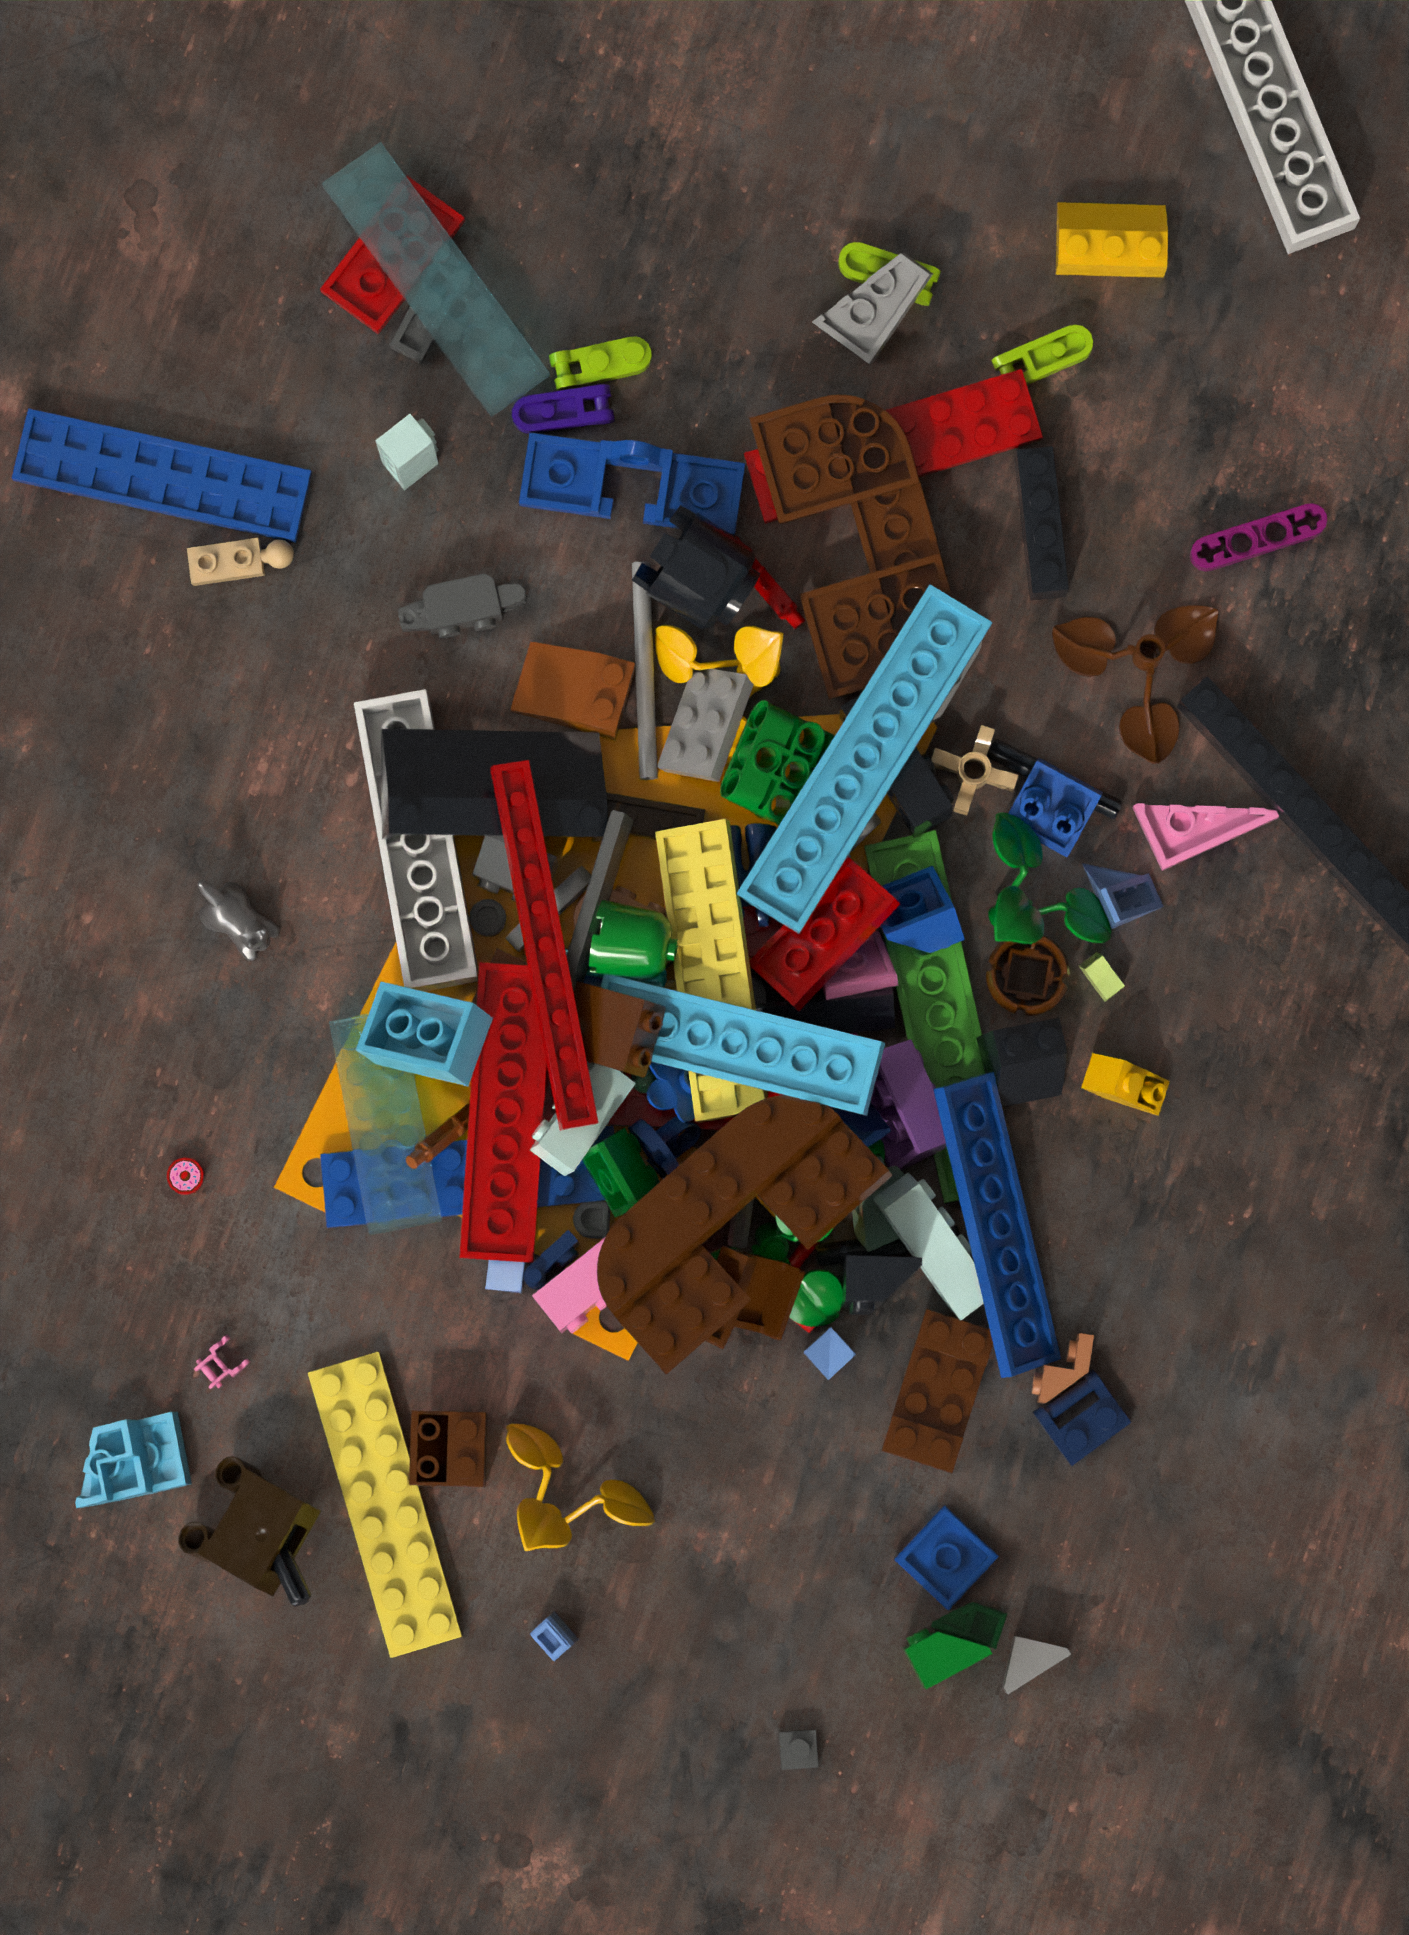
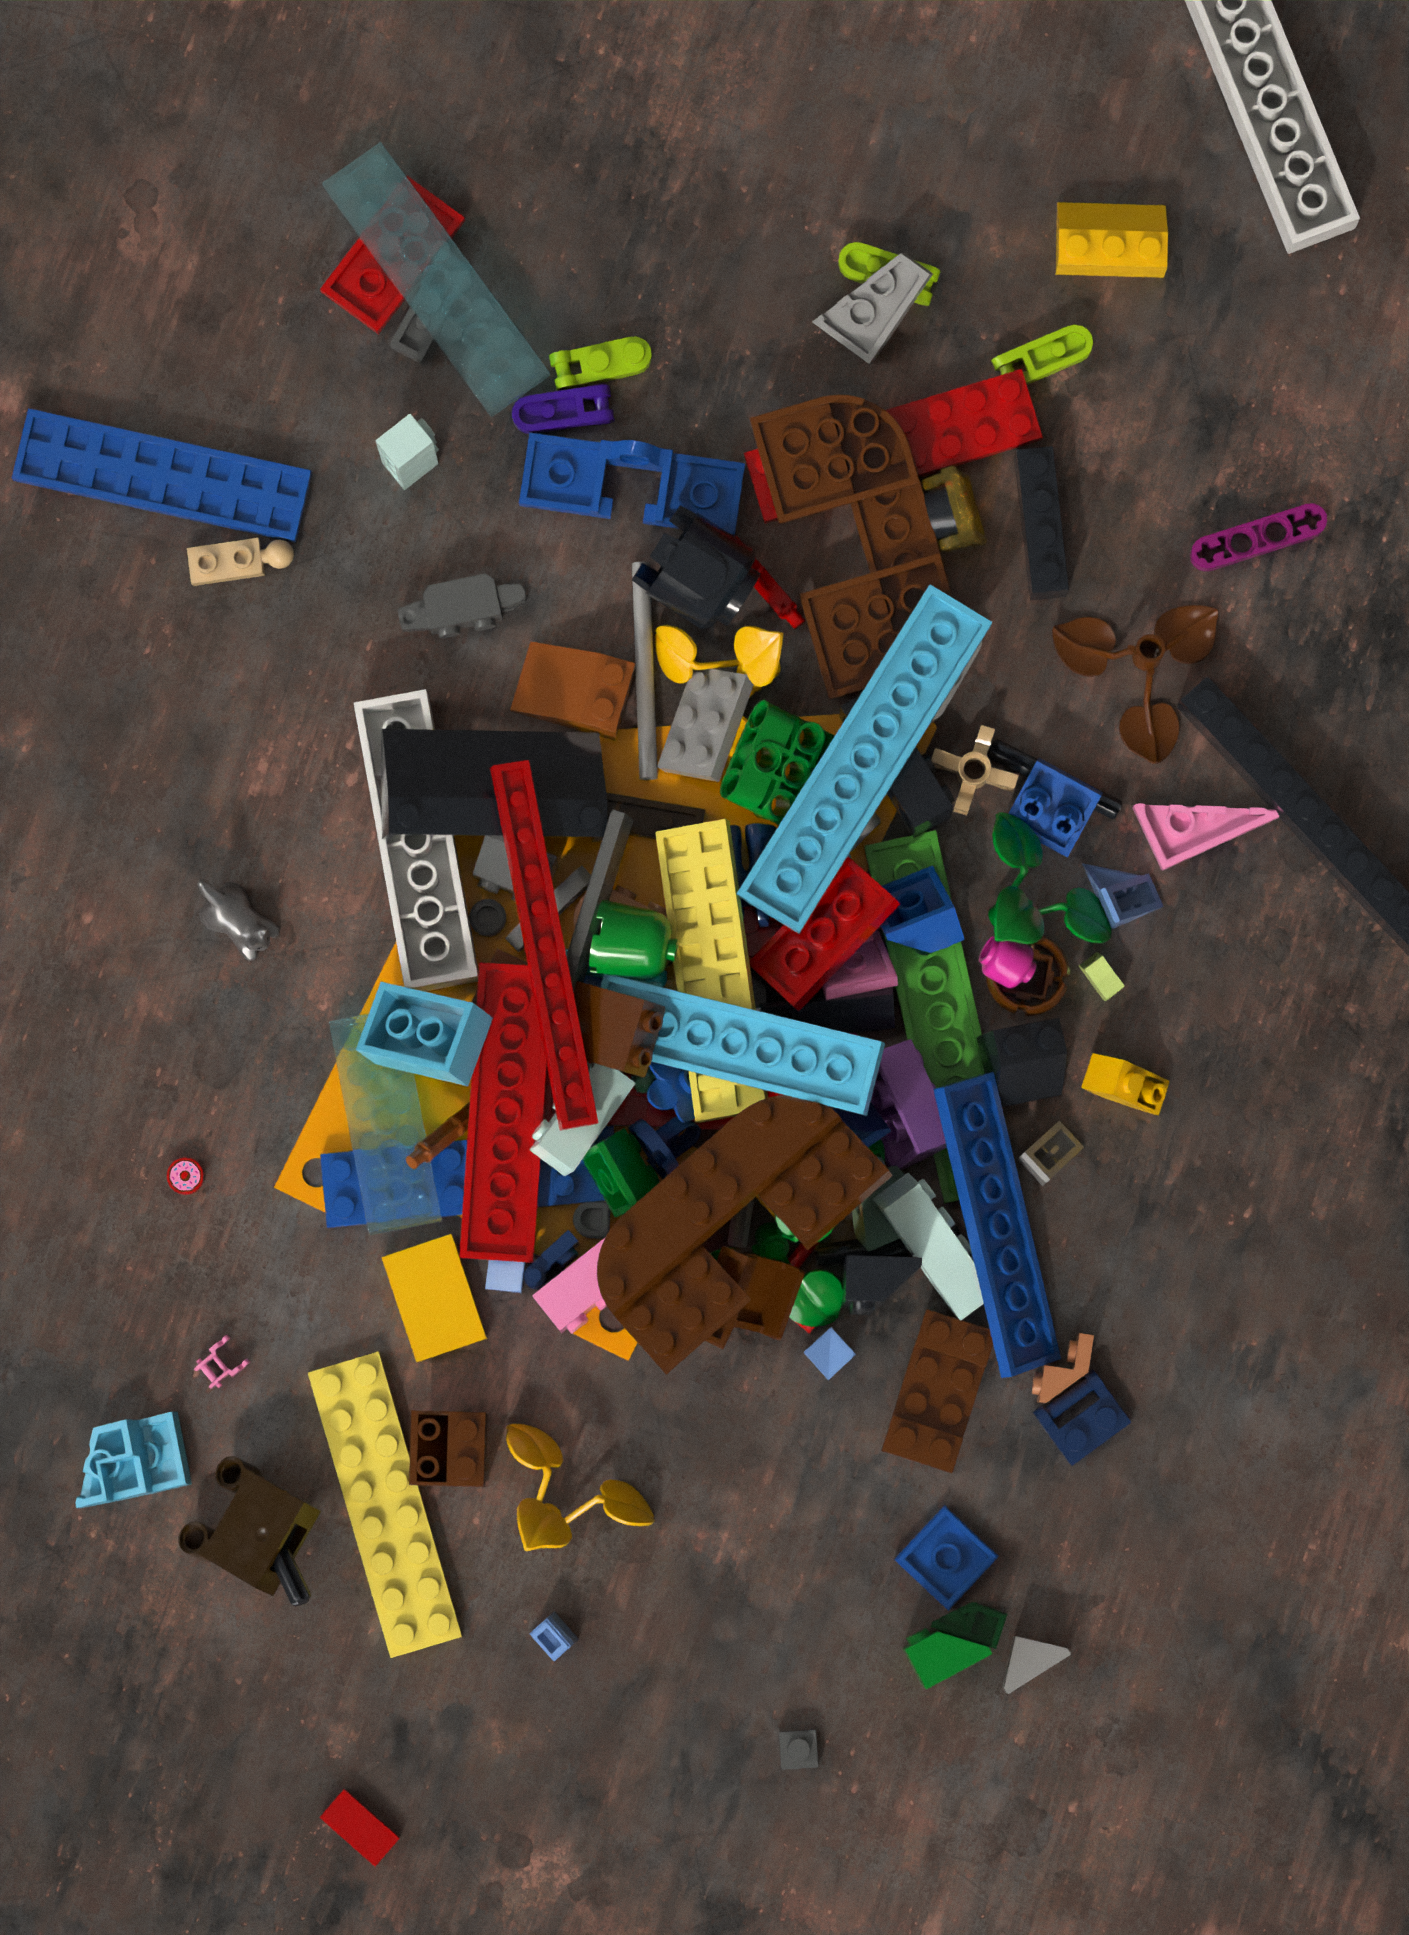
(359, 1827): none -> red tile
(434, 1298): none -> yellow tile
(953, 510): none -> clear yellow piece
(1007, 962): none -> dark pink head
(1050, 1153): none -> light grey slope

